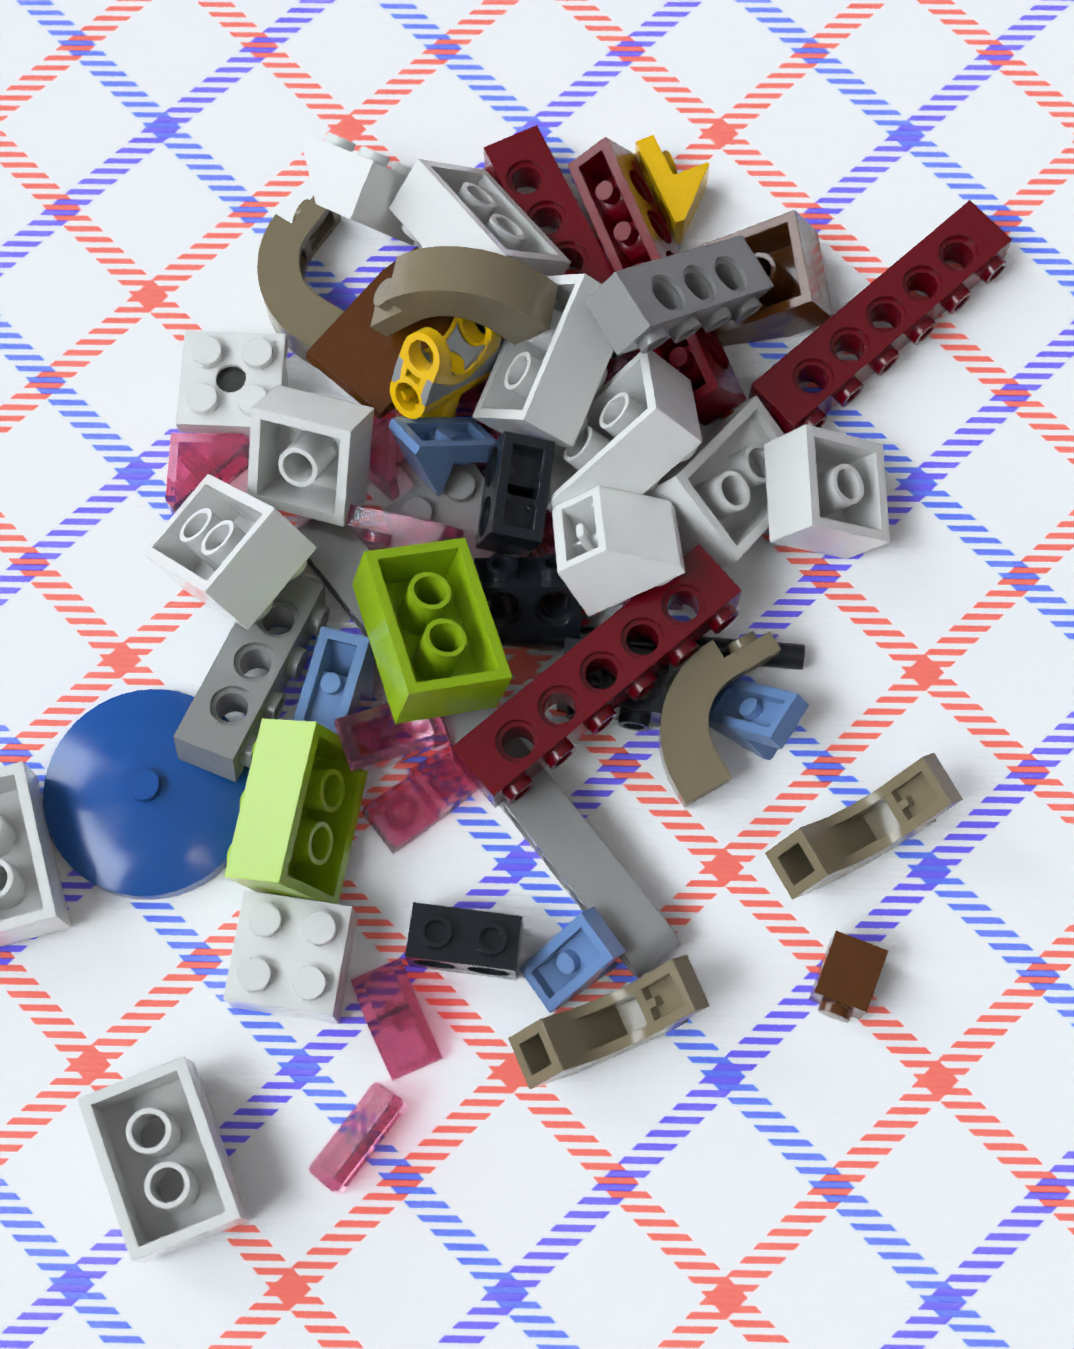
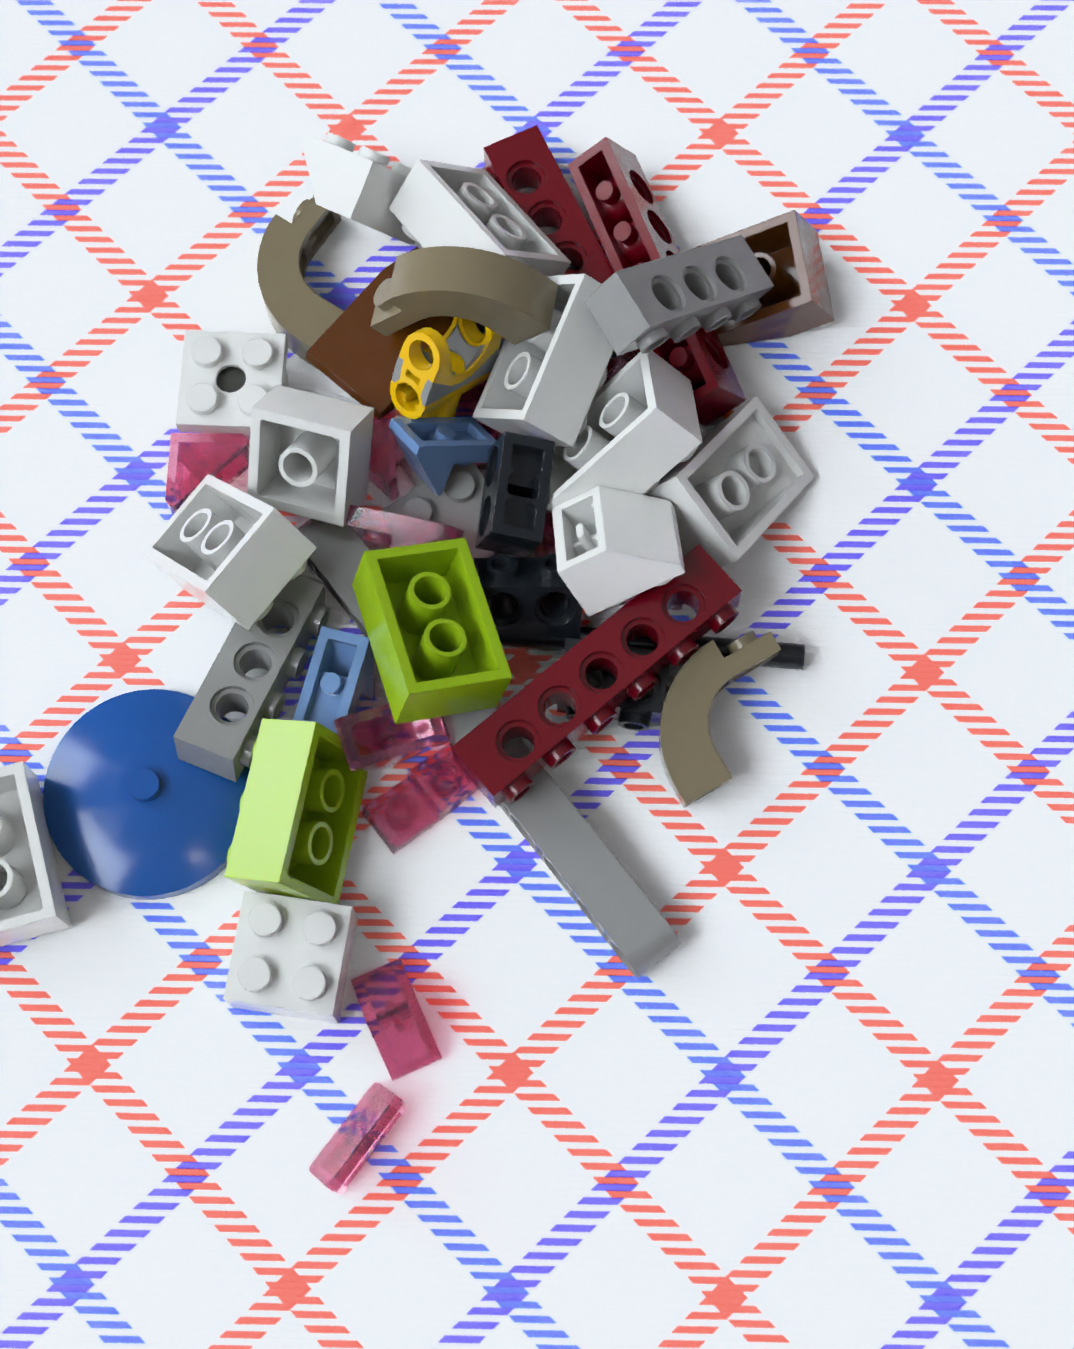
(162, 1160): white brick -> none
(464, 941): black brick -> none
(573, 960): medium blue slope -> none
(610, 1024): dark tan arch -> none
(675, 192): yellow slope -> none
(757, 716): medium blue slope -> none
(826, 492): white brick -> none
(847, 977): reddish brown brick -> none
(865, 829): dark tan arch -> none
(963, 238): dark red brick -> none

